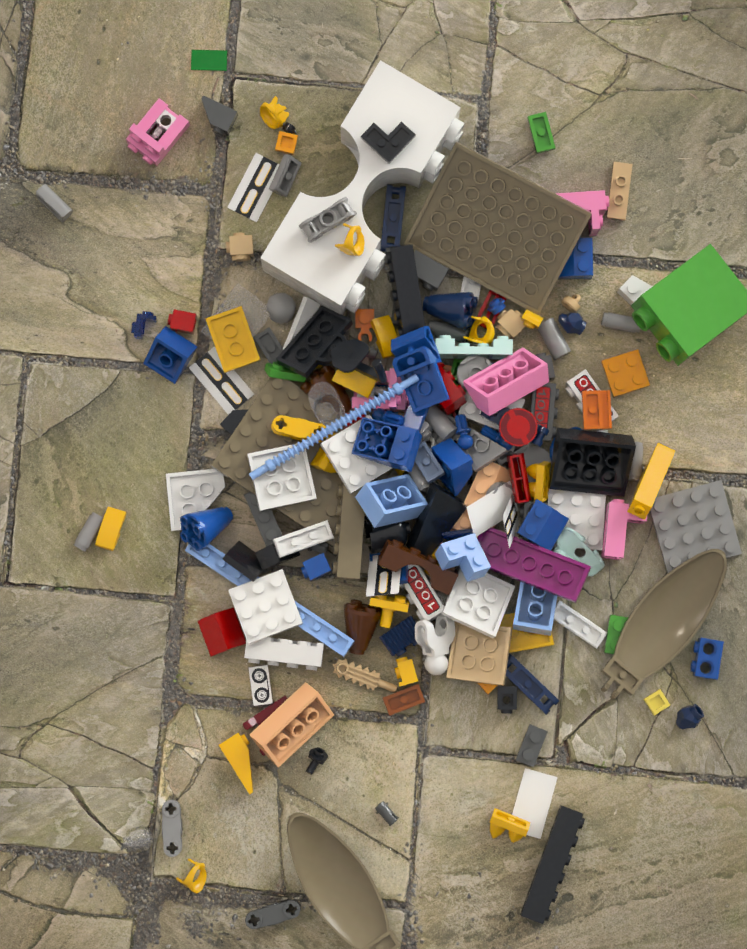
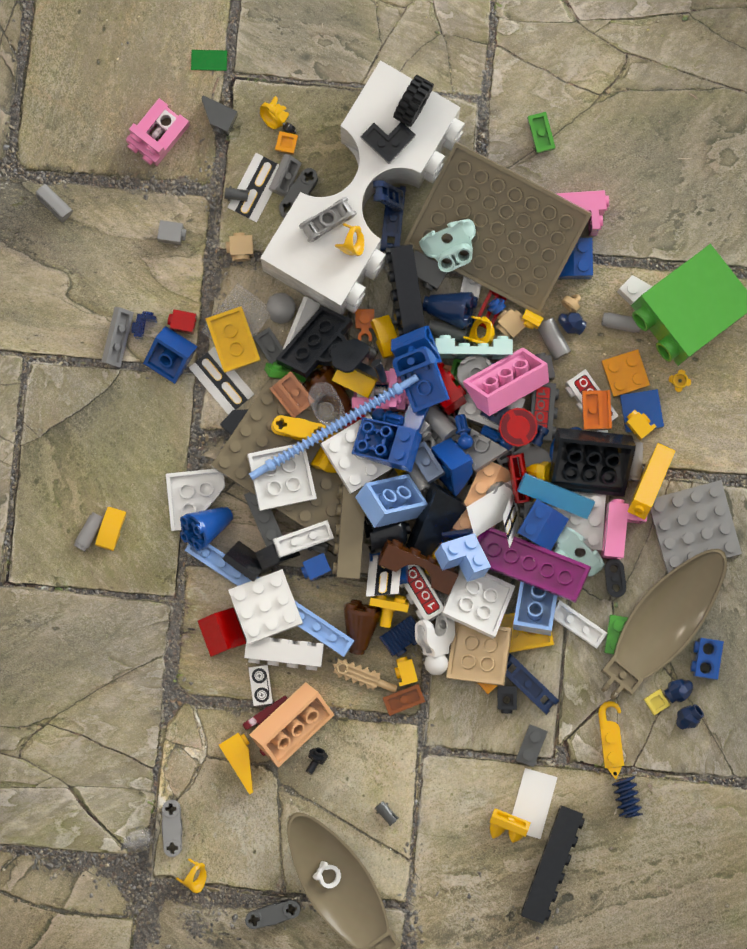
(117, 337): none -> light grey plate
(171, 232): none -> light grey brick
(236, 194): none -> dark grey pin
(291, 394): none -> nougat plate
(298, 186): none -> dark grey piece
(318, 875): none -> white piece
(388, 195): none -> dark blue plate
(413, 100): none -> black tyre
(462, 234): none -> light aqua piece
(556, 496): none -> dark azure tile
(611, 740): none -> yellow plate
(615, 578): none -> black plate
(619, 191): tan plate -> none
(627, 797): none -> dark blue piece
(639, 424): none -> yellow brick
(643, 402): none -> blue tile
(679, 690): none -> dark blue rock
(680, 375): none -> yellow plate

